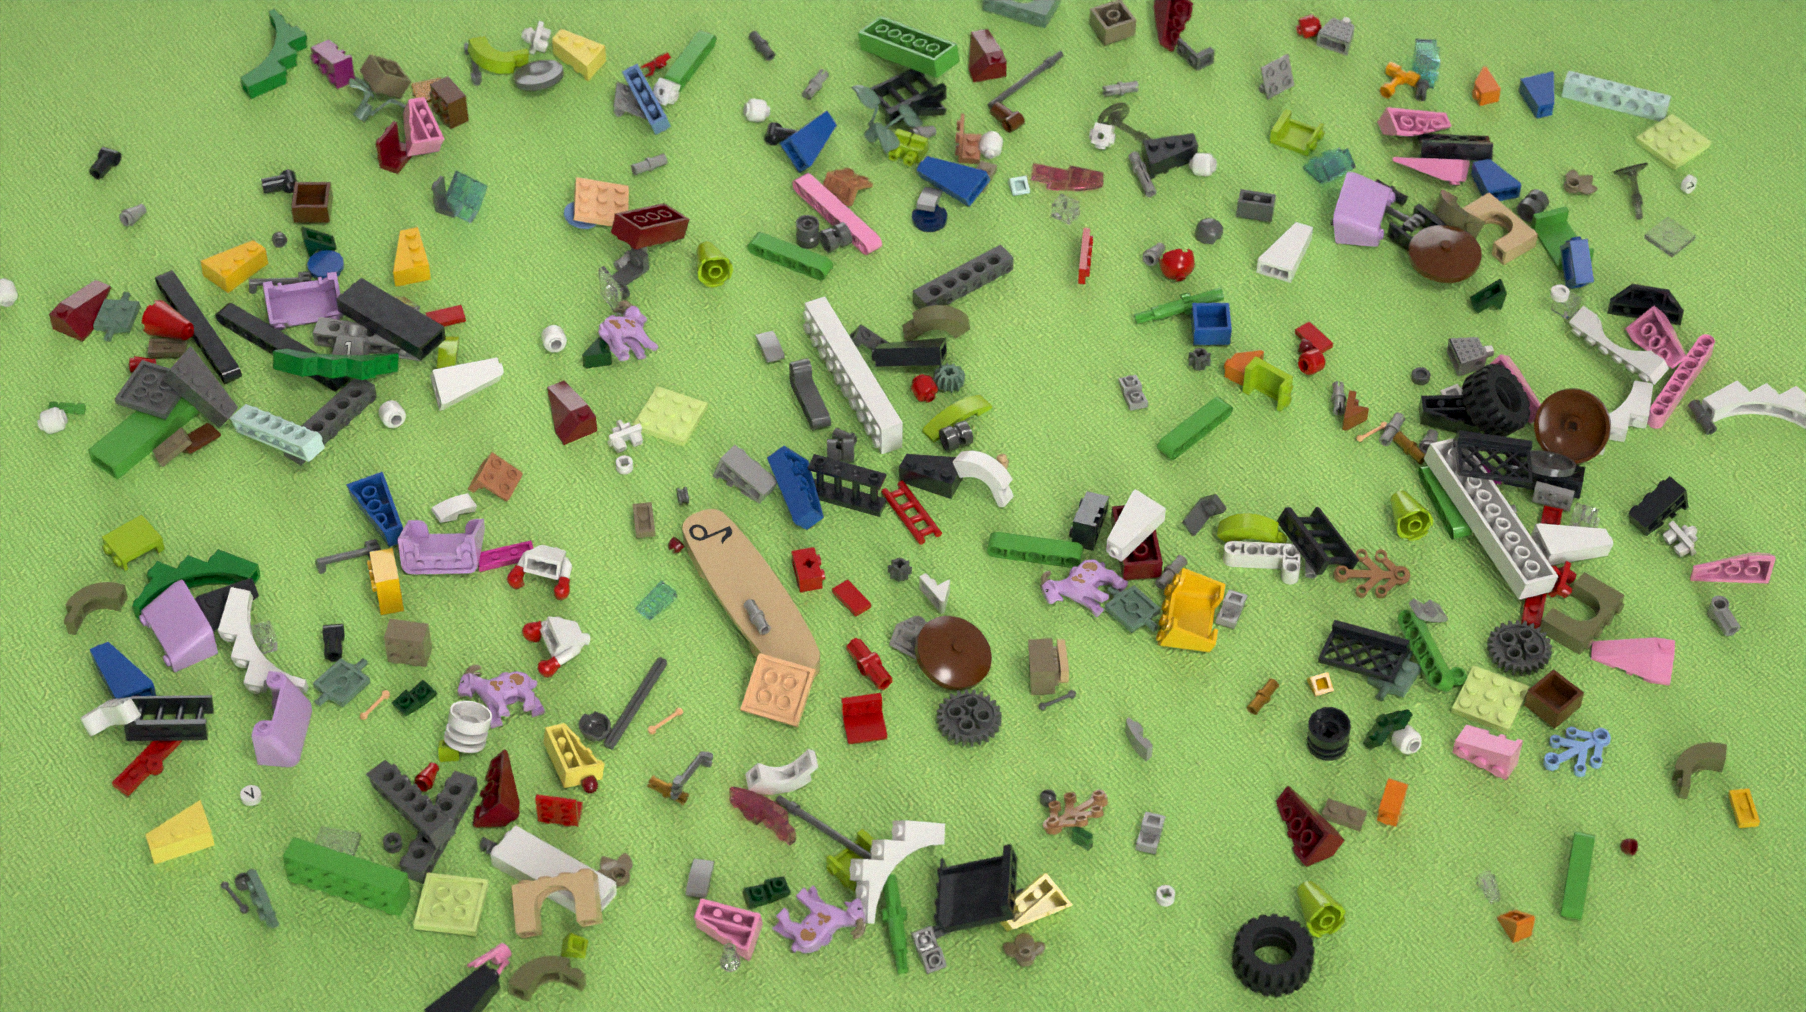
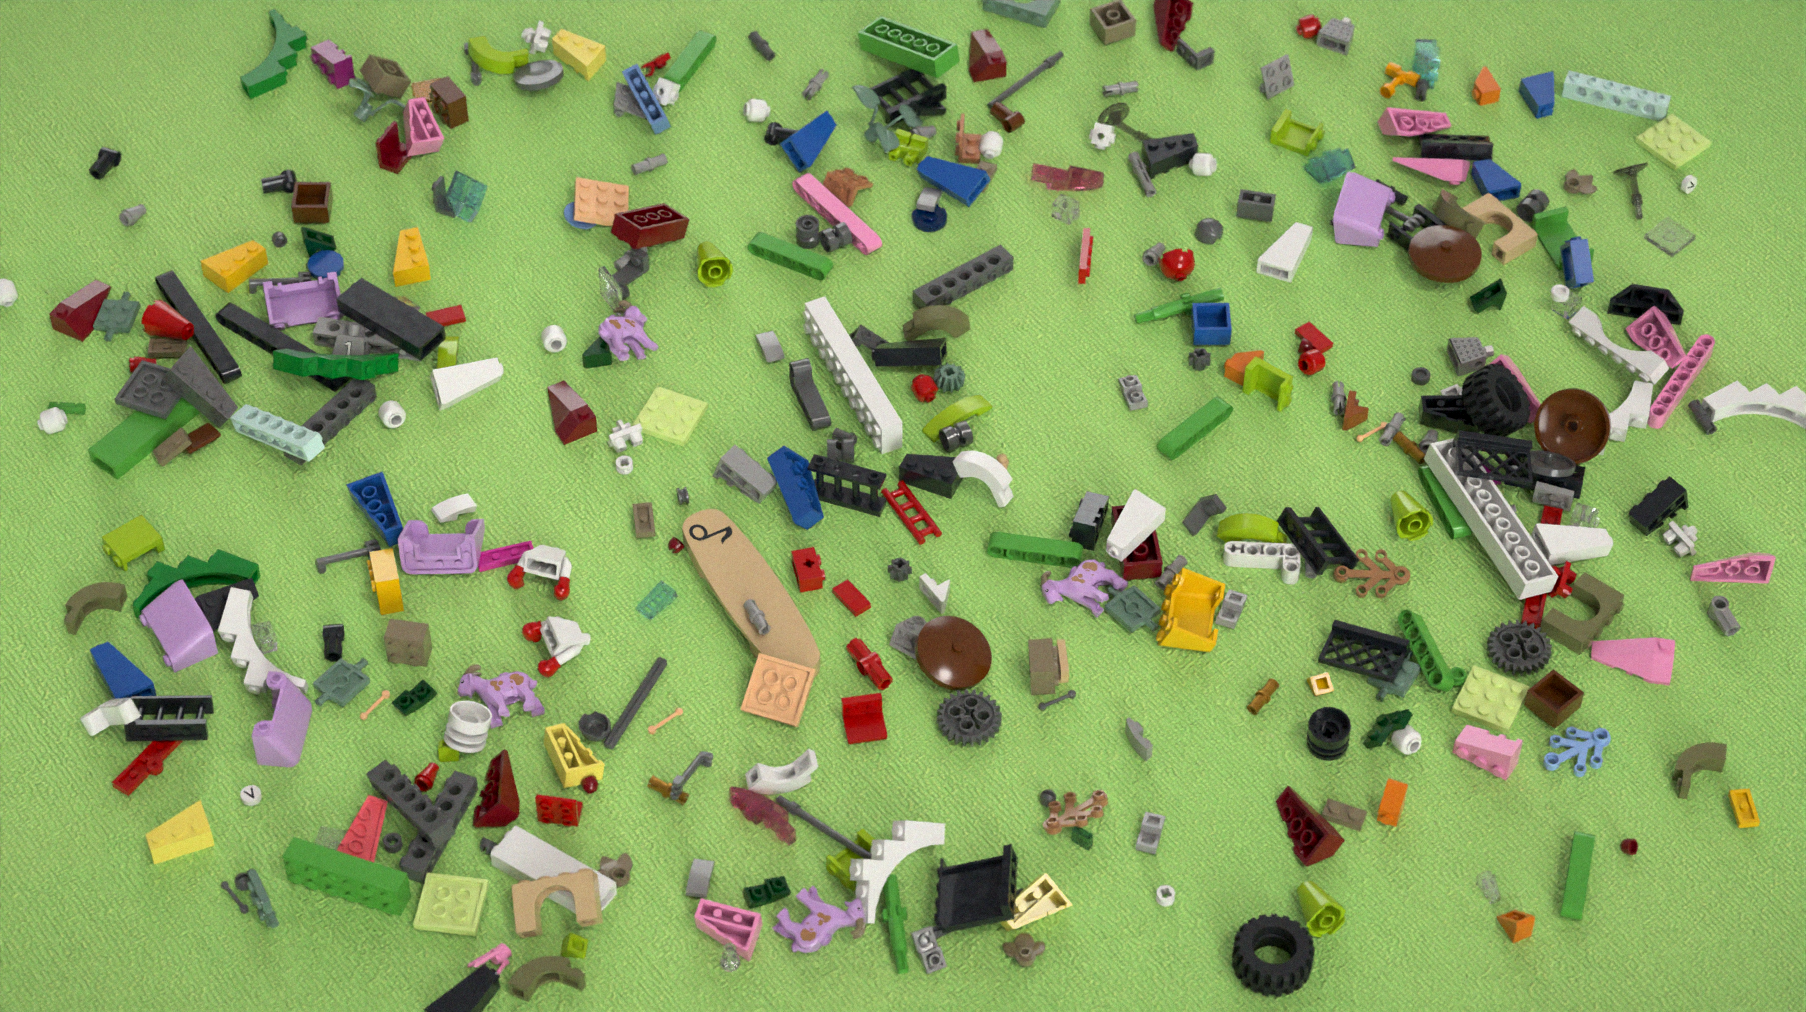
(365, 830): none -> coral wing
(497, 477): nougat bracket -> none
(1019, 185): light aqua slope -> none
(1429, 611): light grey slope -> none

